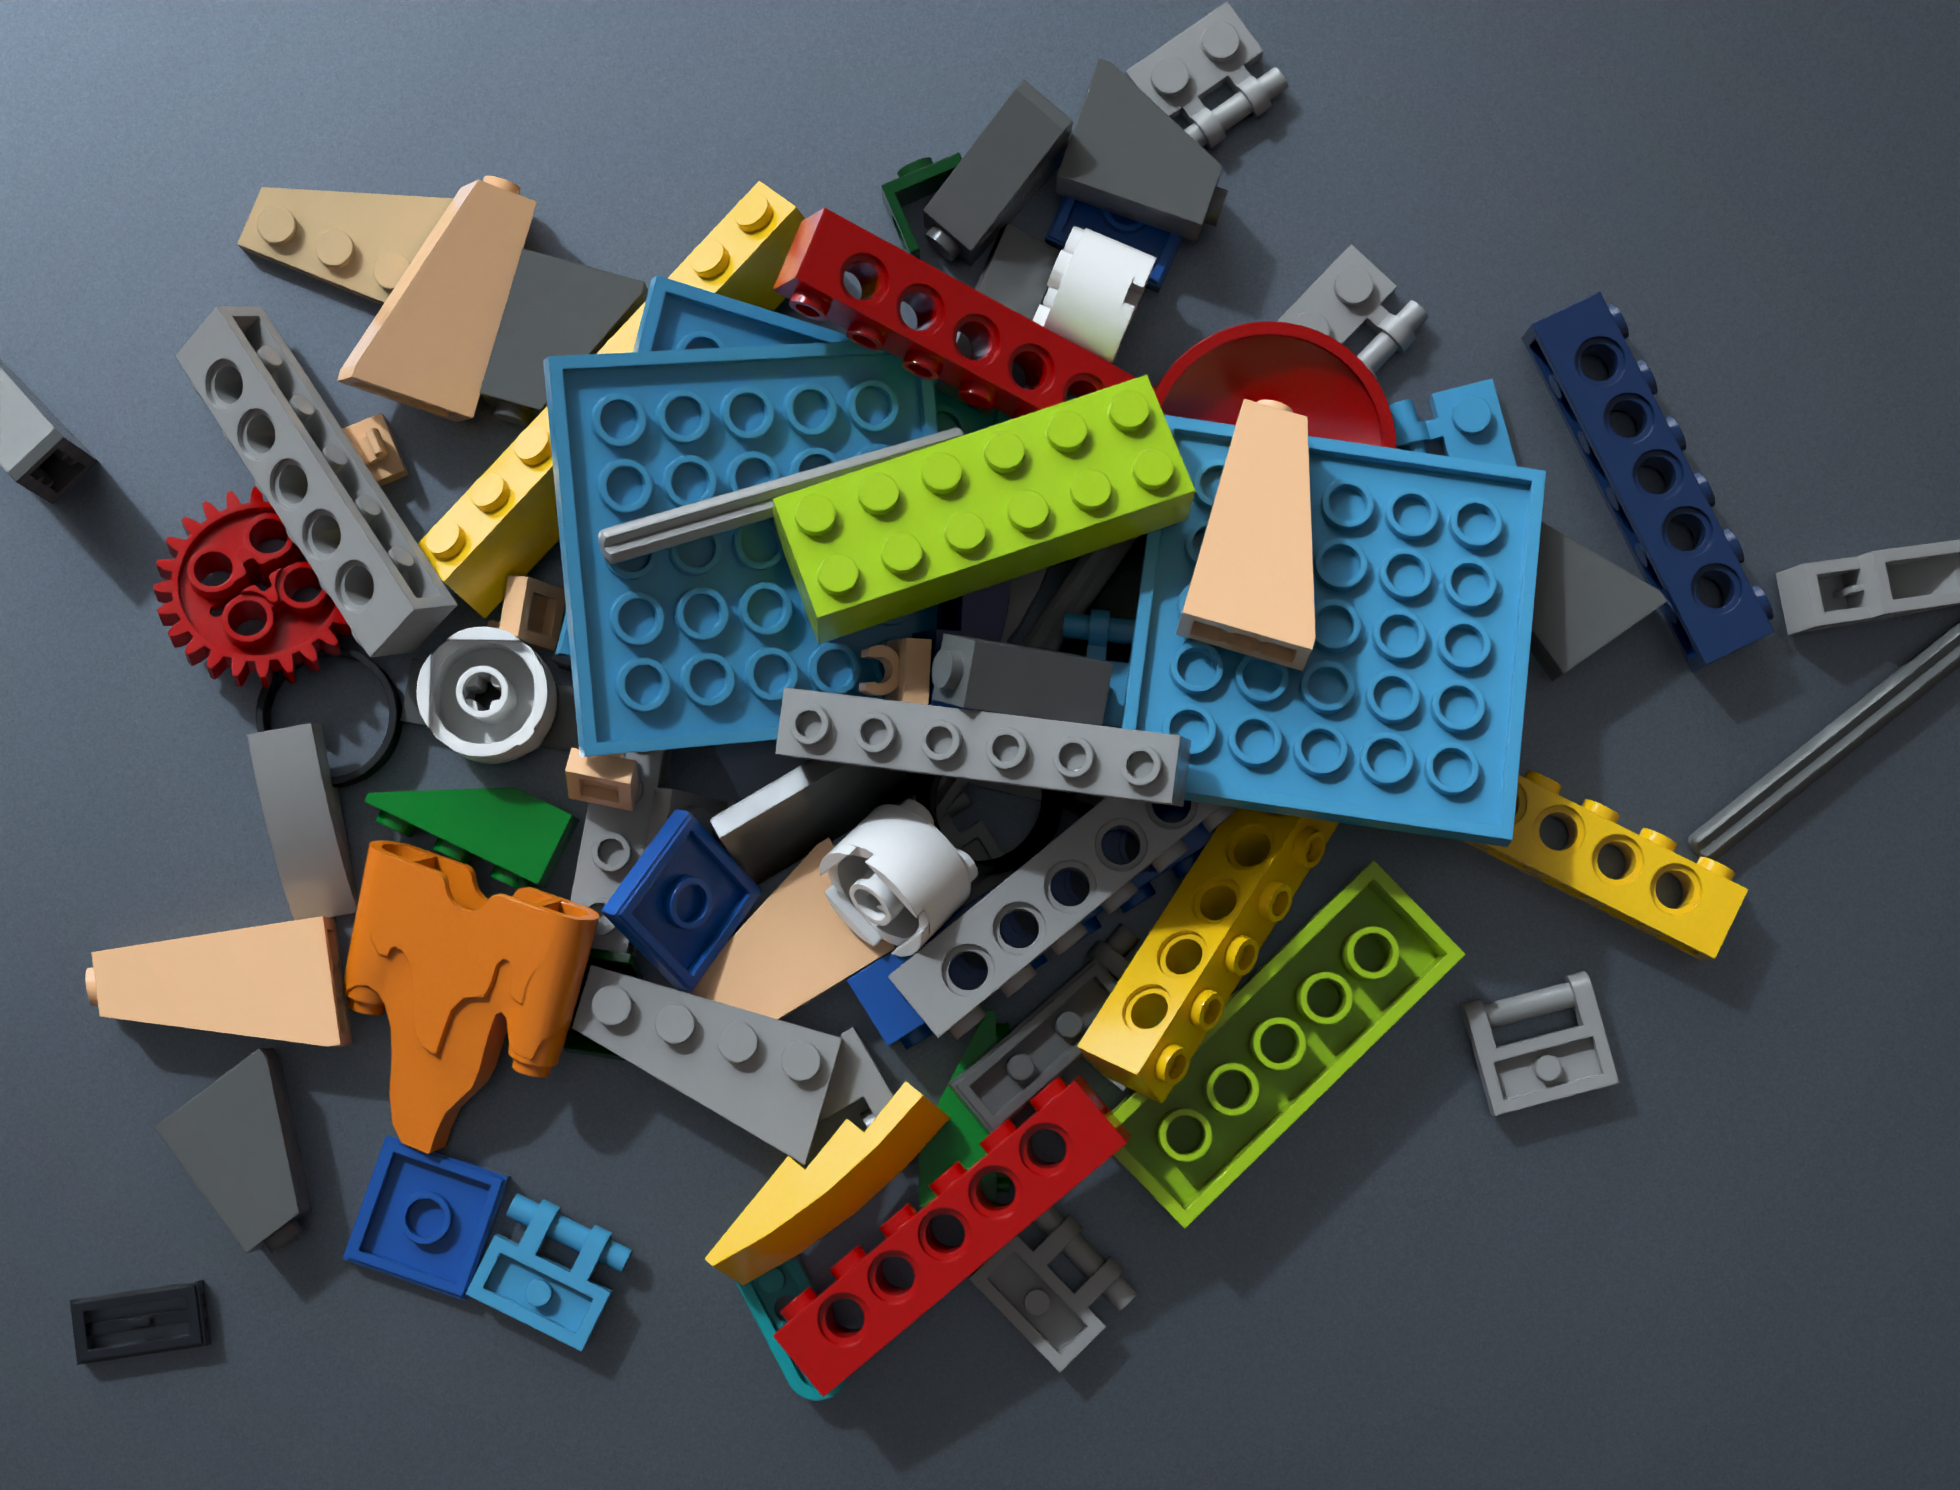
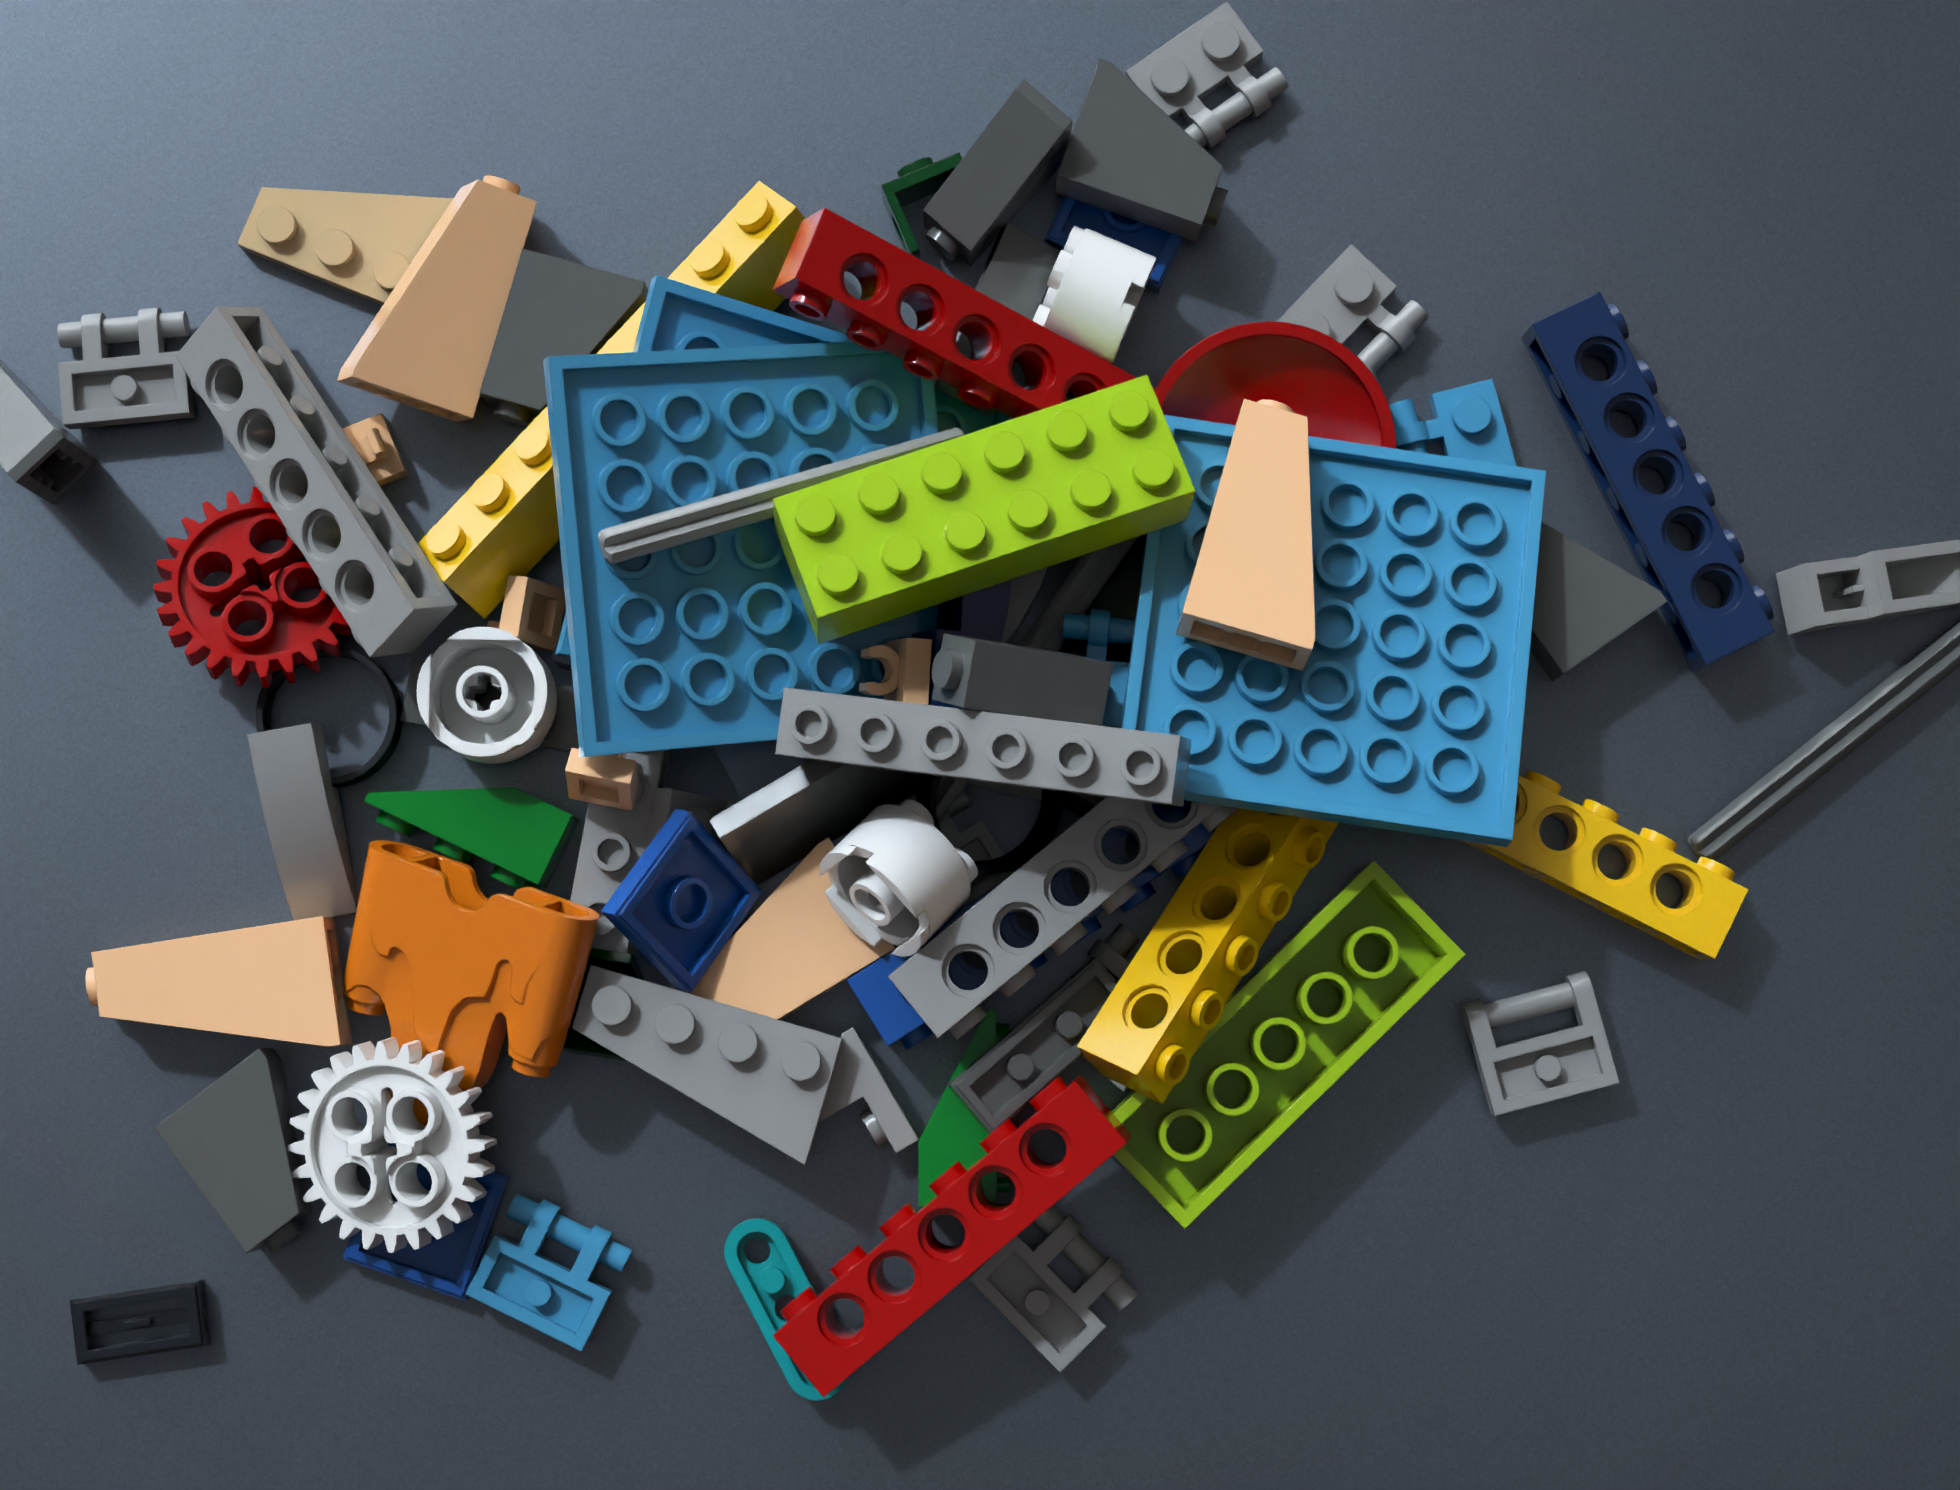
(124, 388): none -> light grey plate
(445, 1146): none -> white gear
(809, 1202): yellow slope -> none

